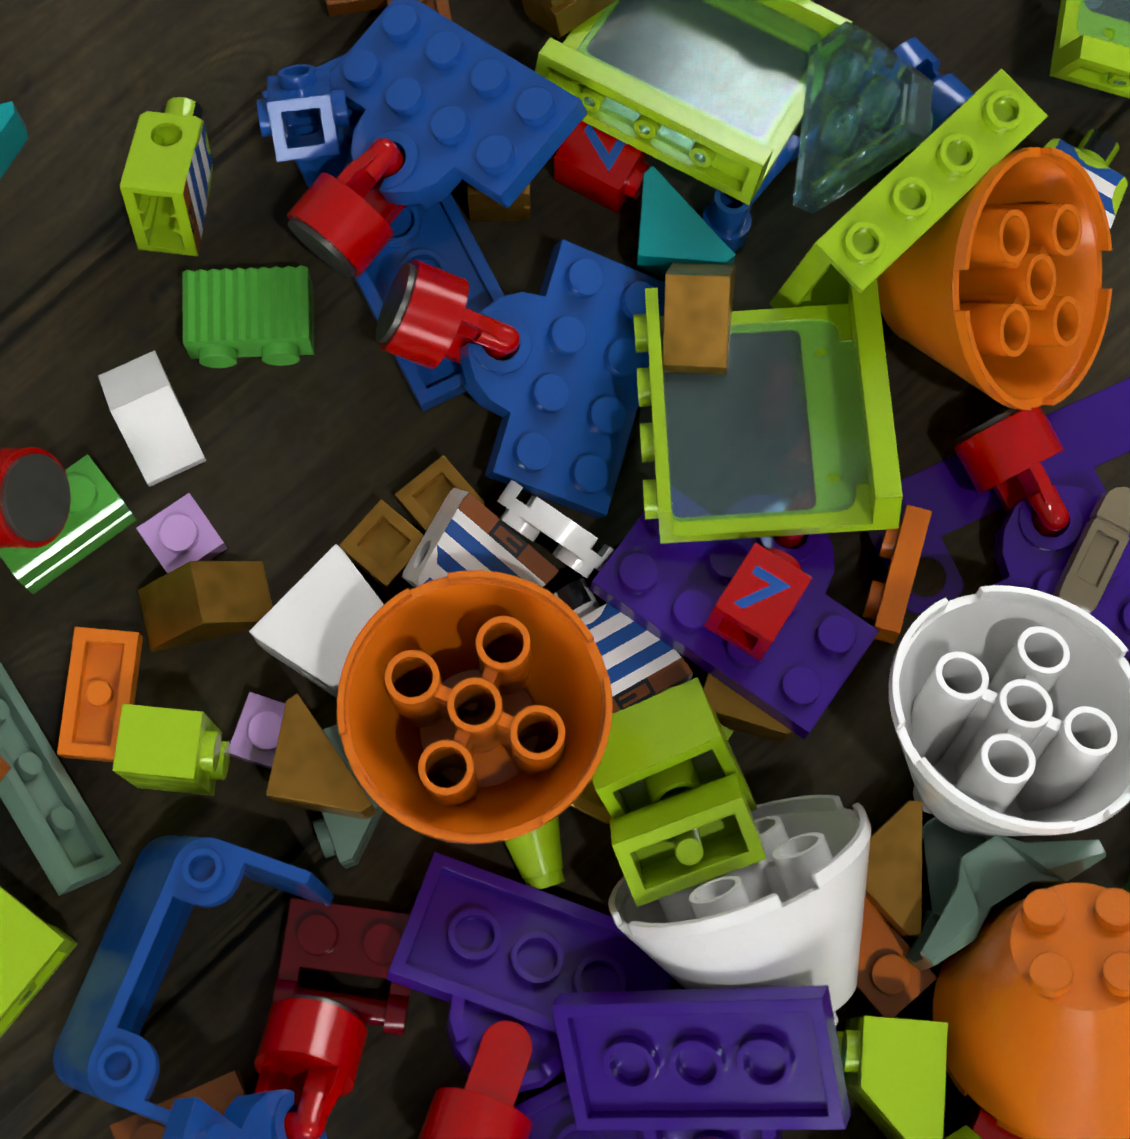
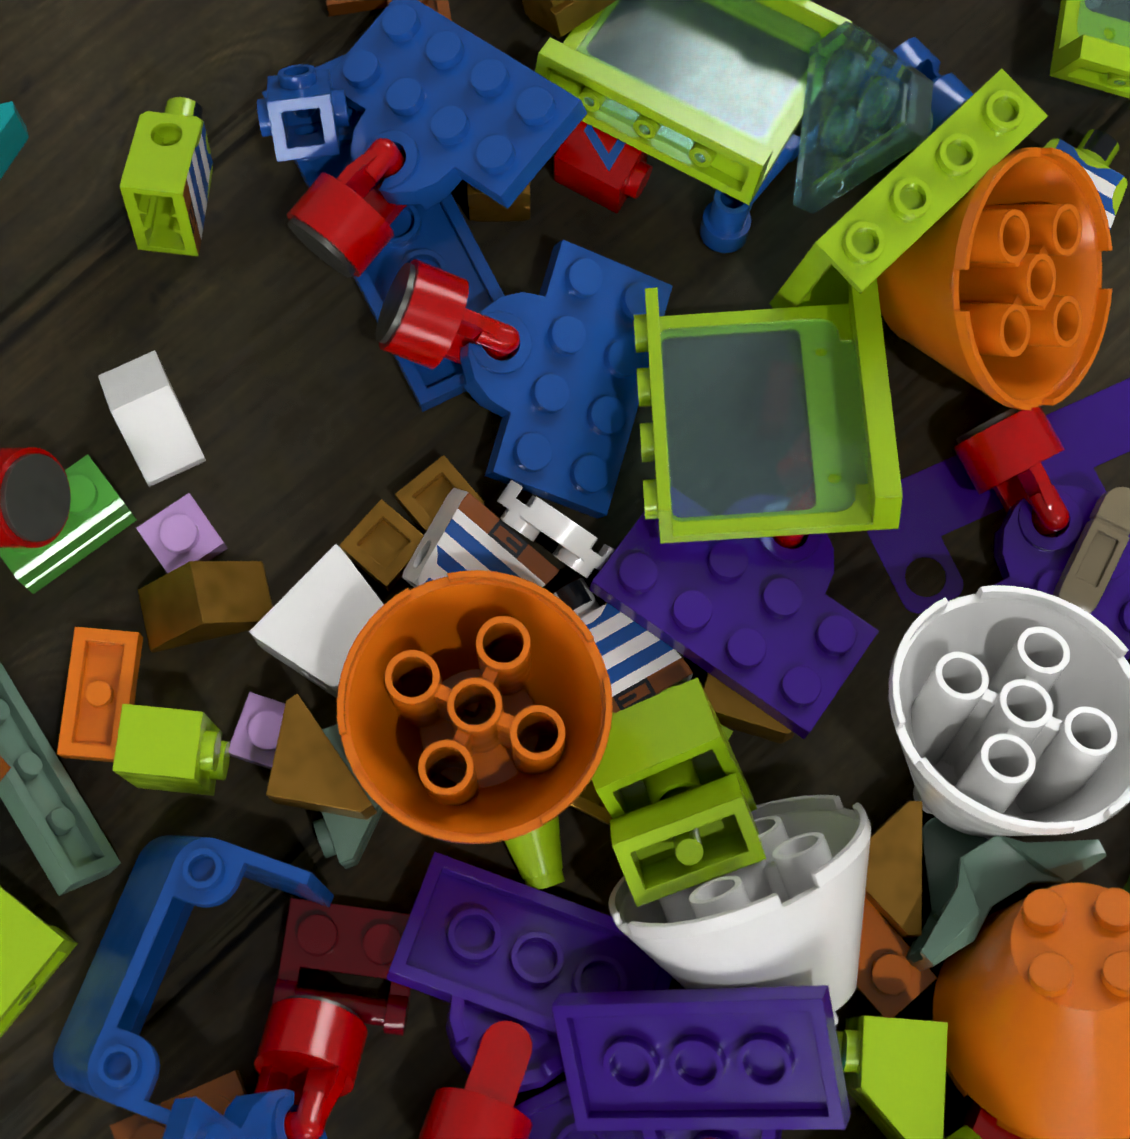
(248, 315): bright green brick -> none
(673, 231): teal slope -> none
(697, 317): pearl gold slope -> none
(758, 600): red brick -> none
(903, 547): orange plate -> none

